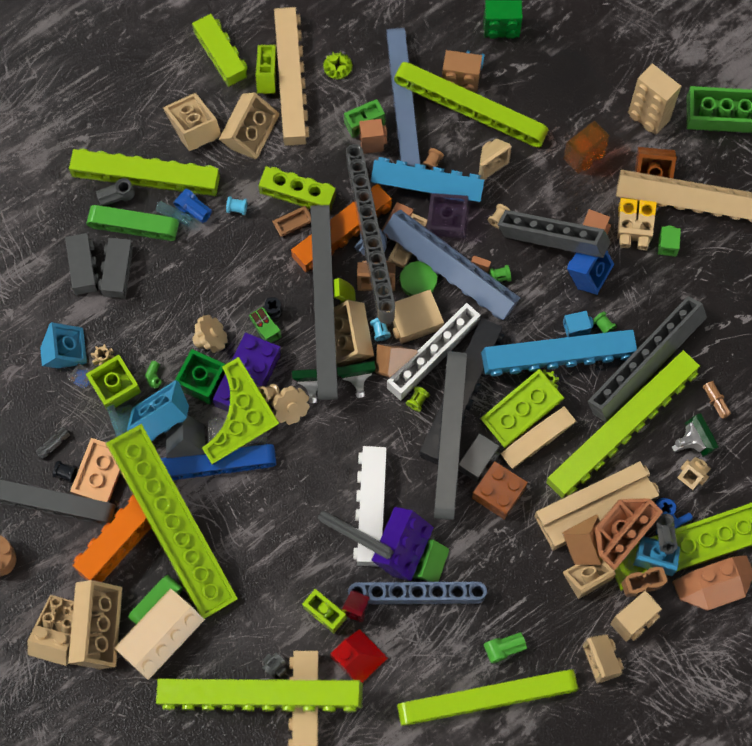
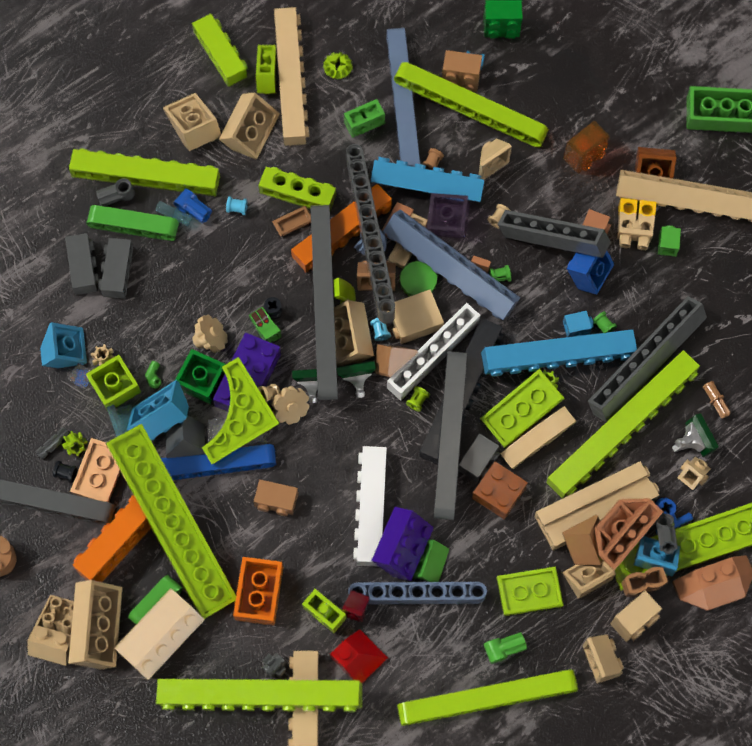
(79, 442): none -> lime gear
(258, 591): none -> orange brick
(275, 498): none -> medium nougat brick
(355, 534): dark grey axle -> none
(372, 136): nougat brick -> none
(529, 591): none -> lime tile
(654, 99): tan brick -> none

